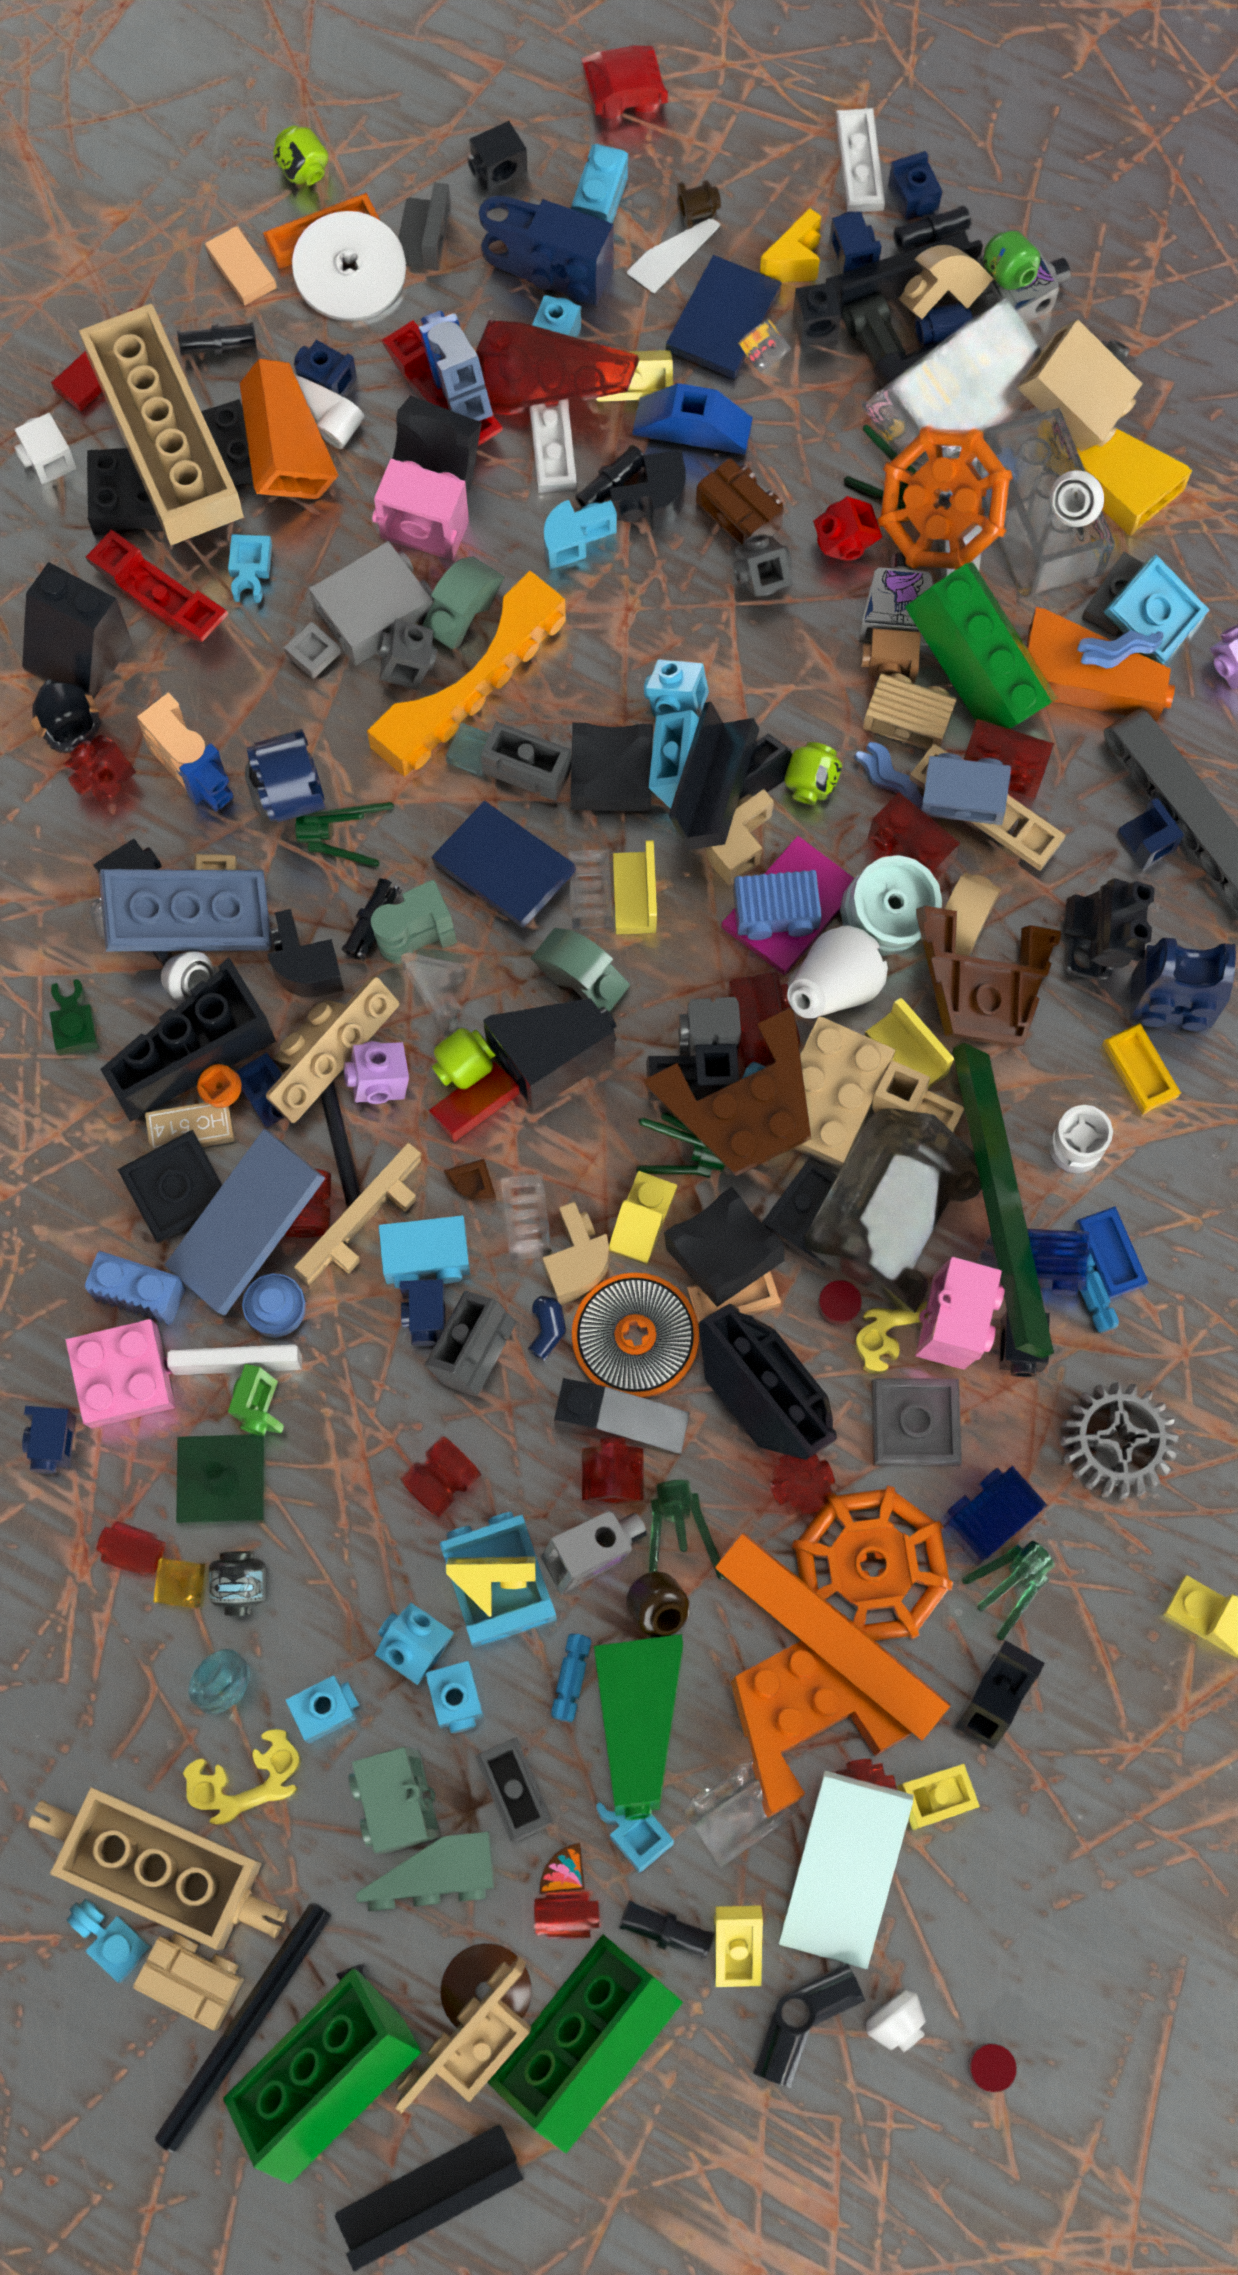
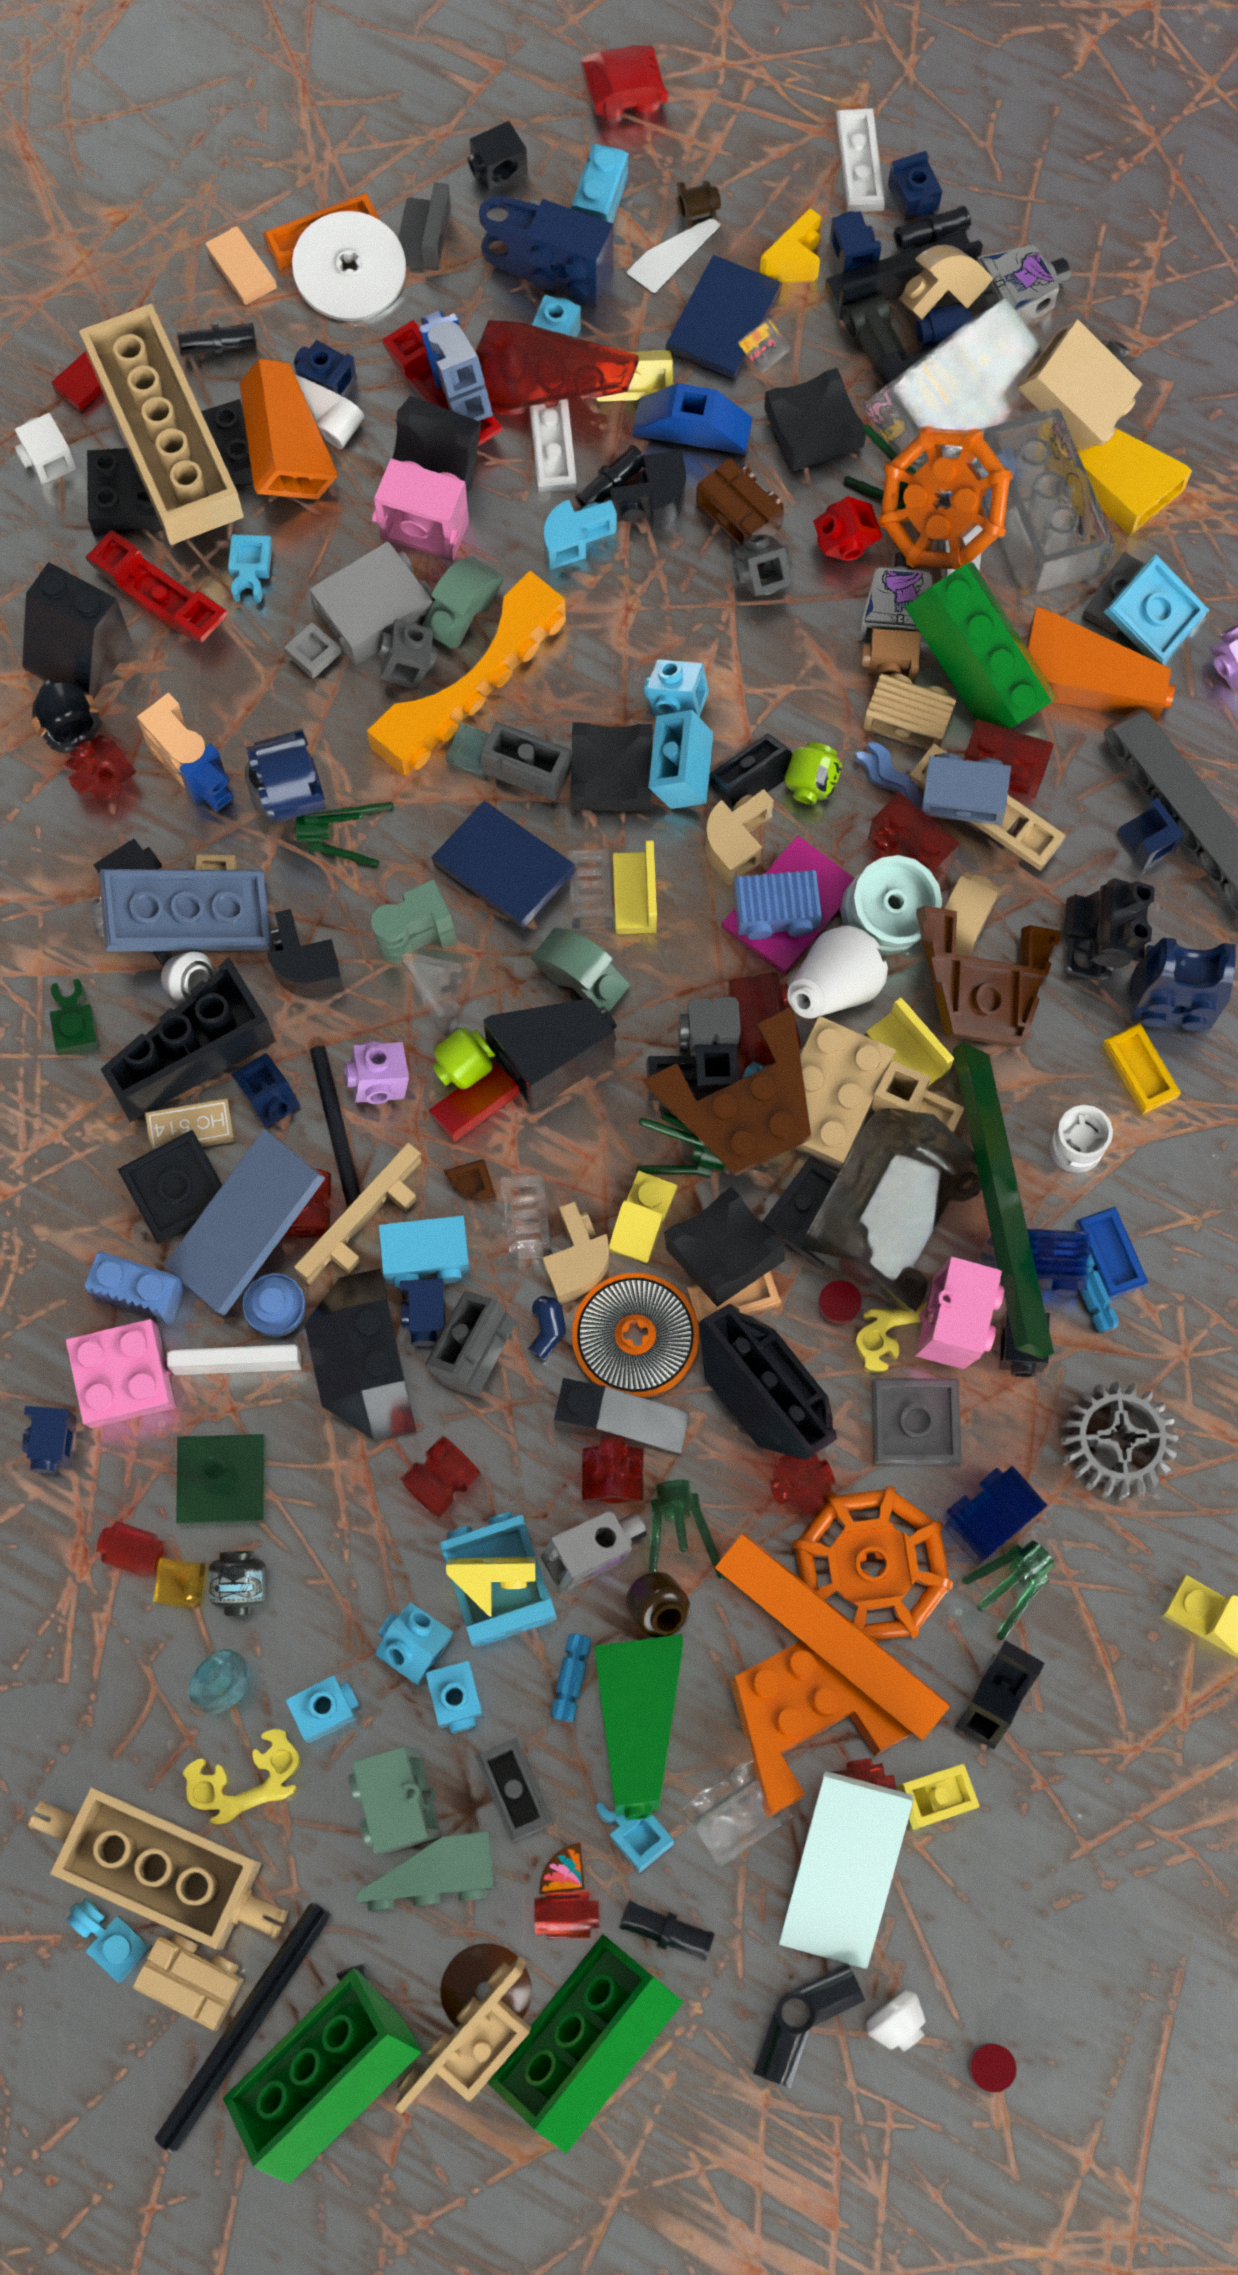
(219, 1086): orange tile -> none
(252, 1399): bright green bracket -> none
(300, 155): lime head -> none
(324, 1044): tan bracket -> none
(360, 1358): none -> black wedge
(362, 931): black pin -> none
(428, 2196): black panel -> none
(712, 779): black panel -> none
(738, 1945): light yellow slope -> none
(814, 420): none -> black brick
(816, 314): black brick -> none
(1010, 258): bright green head -> none
(1076, 498): white cone -> none
(1111, 653): medium blue hair -> none

